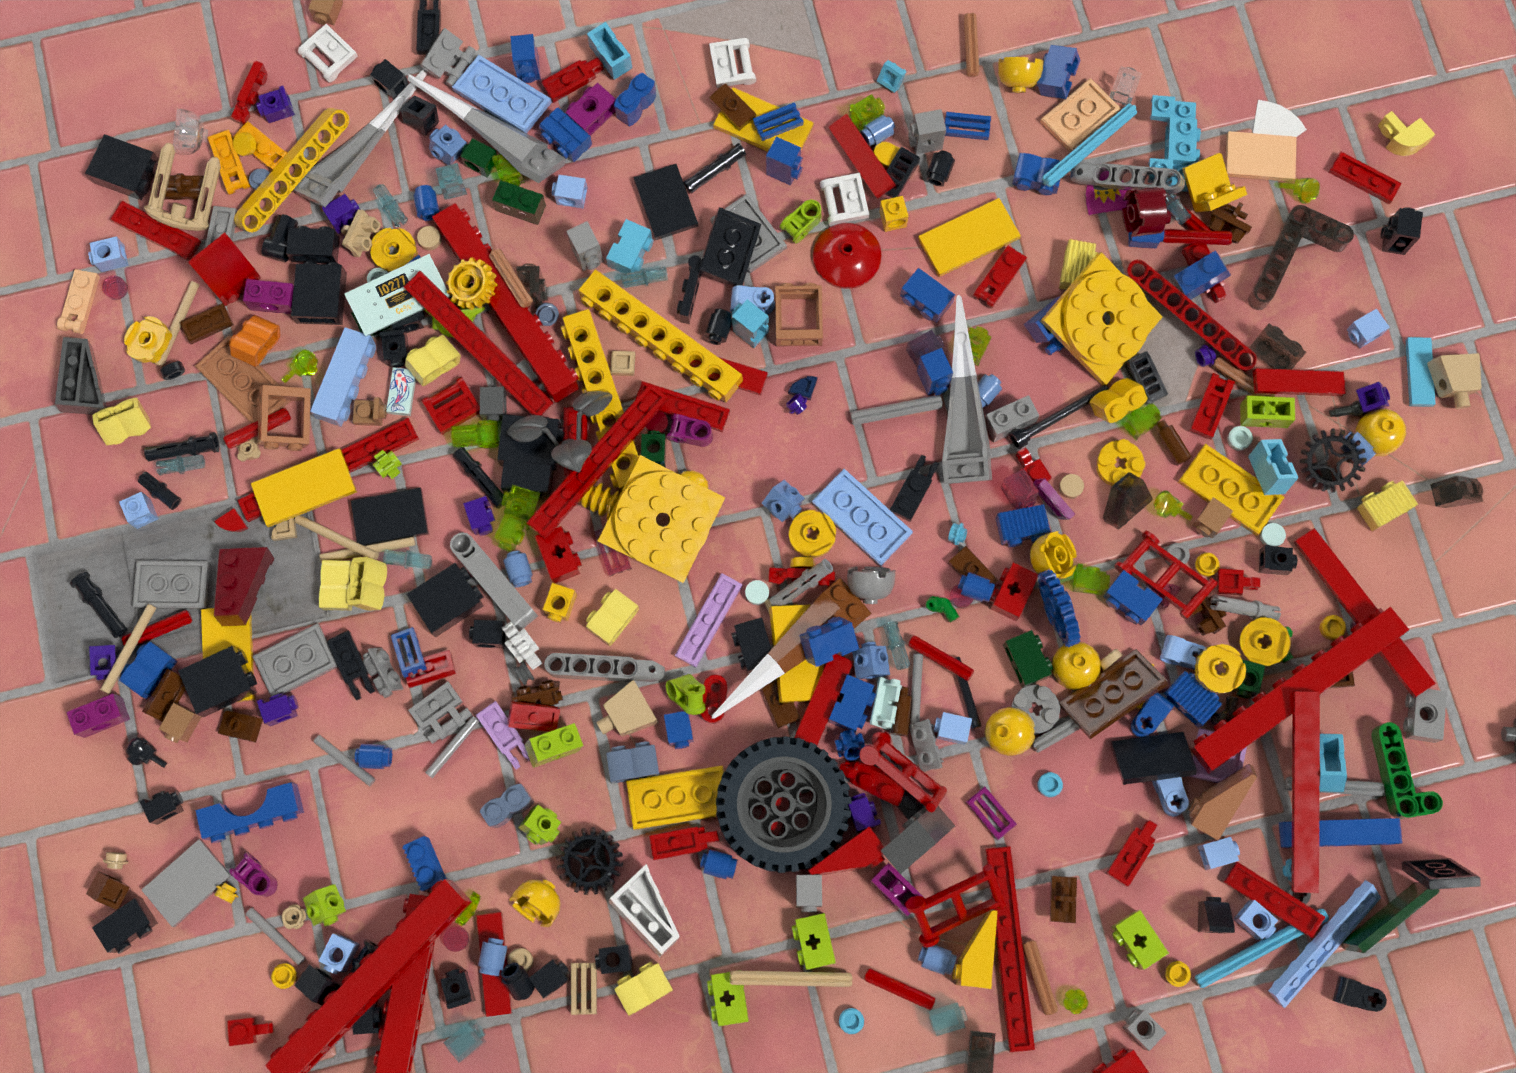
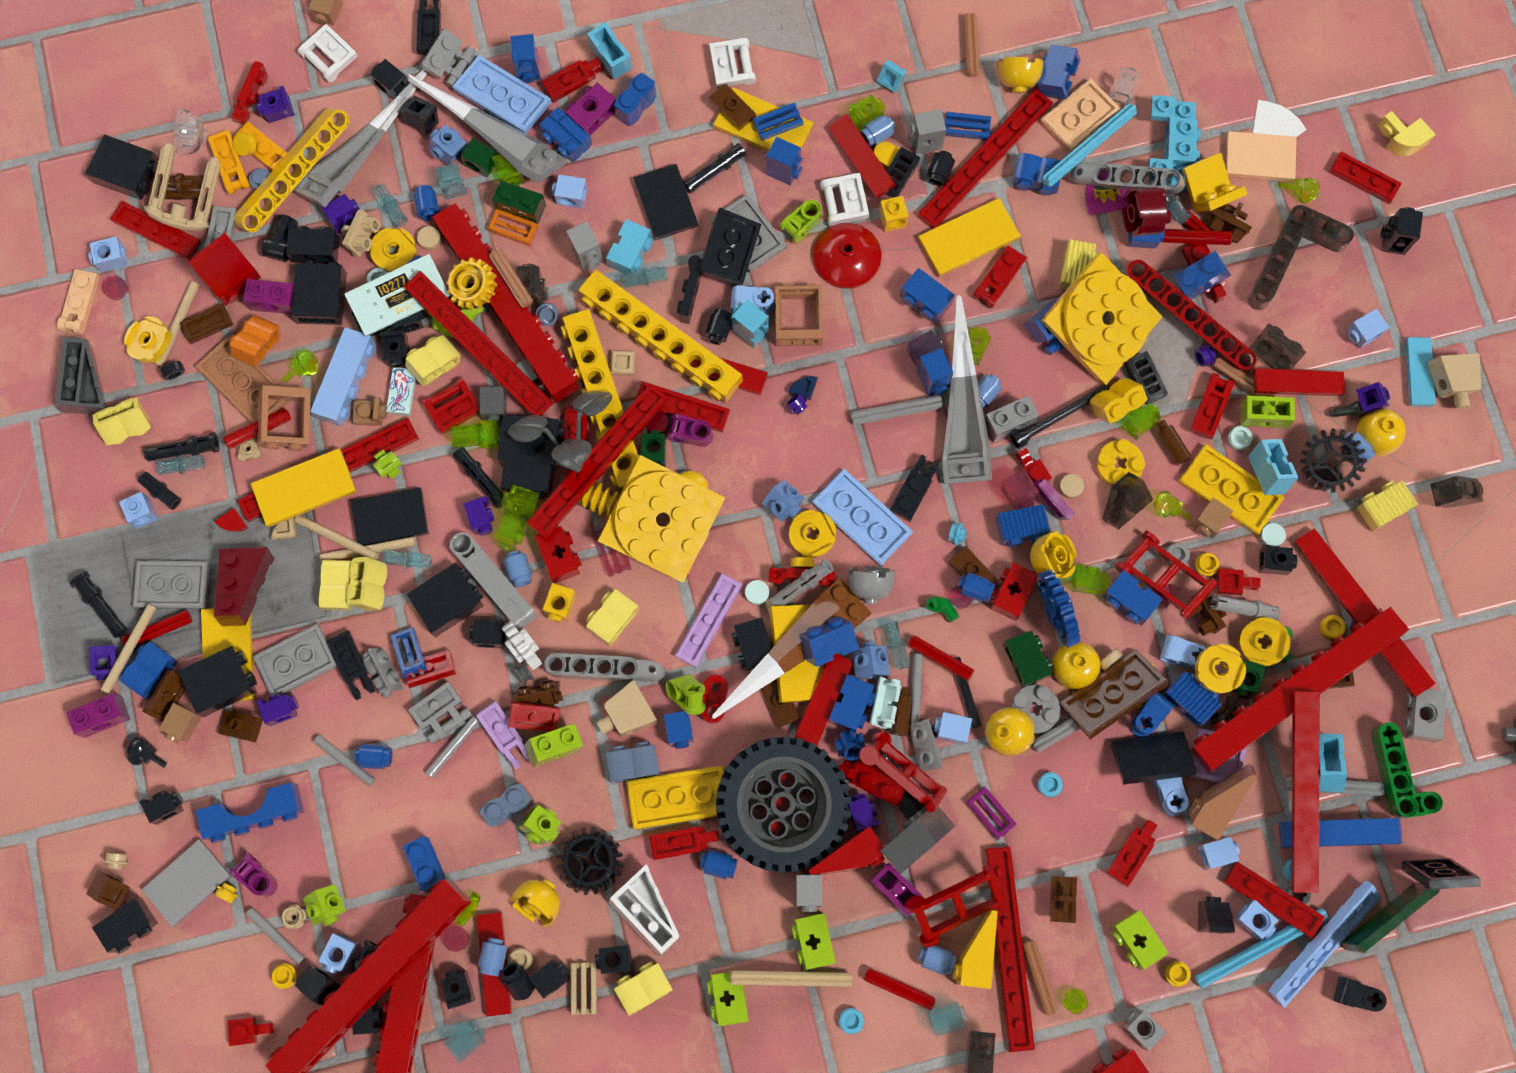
(512, 236): none -> orange tile
(985, 159): none -> red tile

